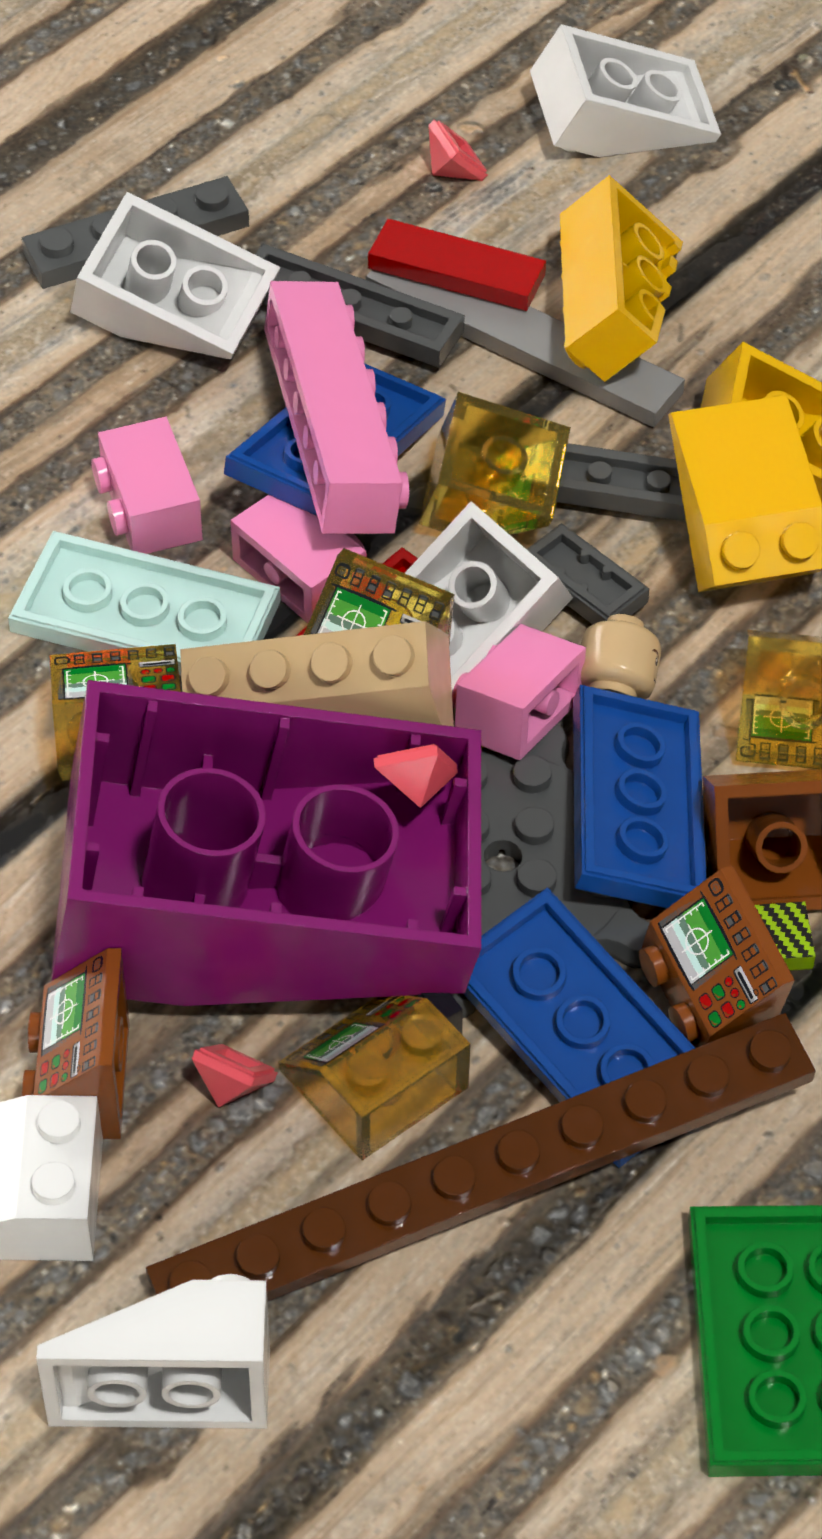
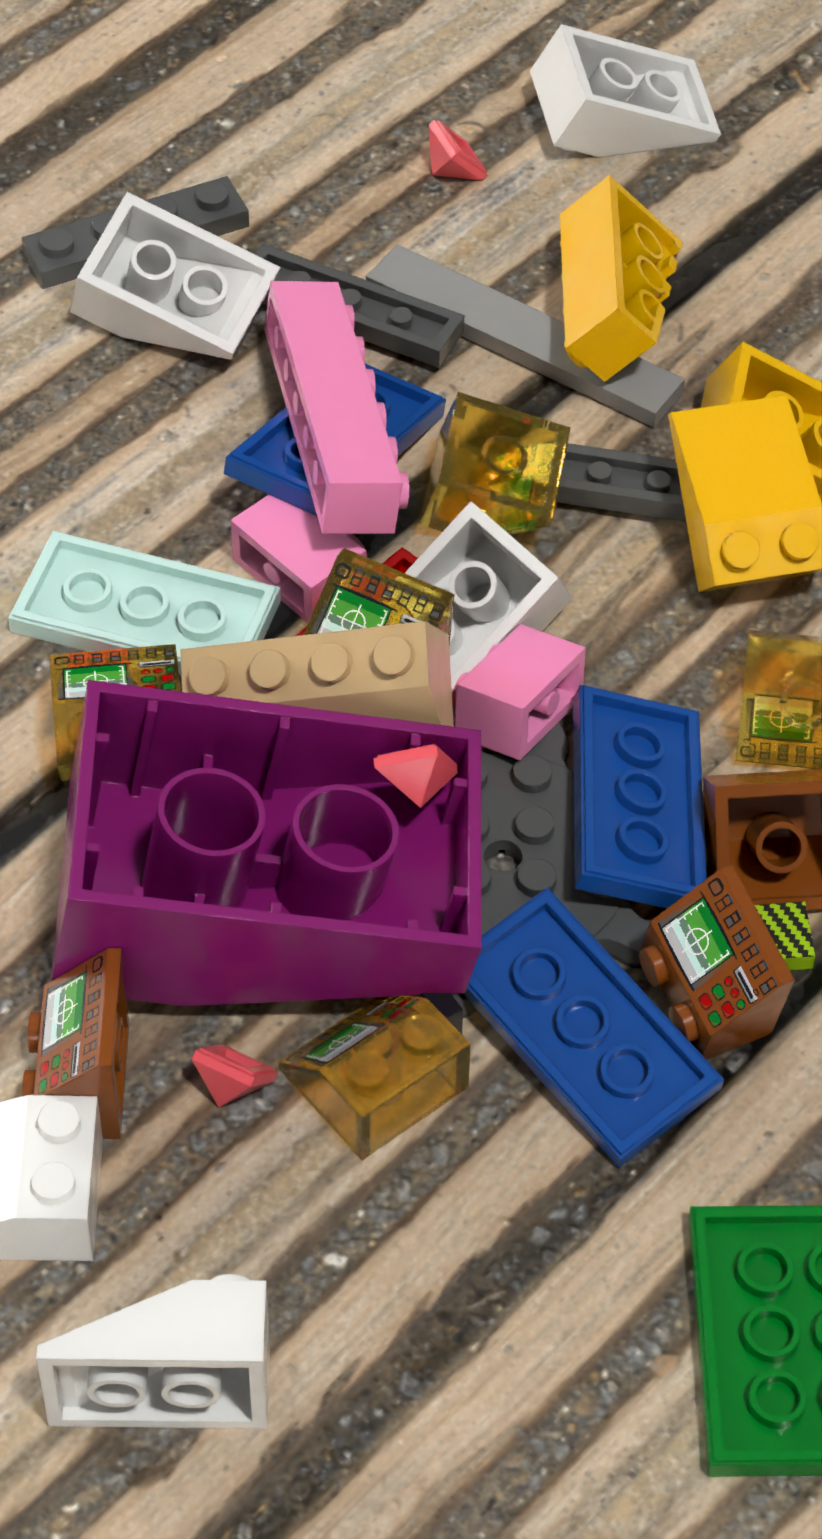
(147, 486): bright pink brick -> none
(457, 264): red tile -> none
(502, 1164): reddish brown plate -> none
(592, 579): dark grey plate -> none
(621, 656): tan head -> none

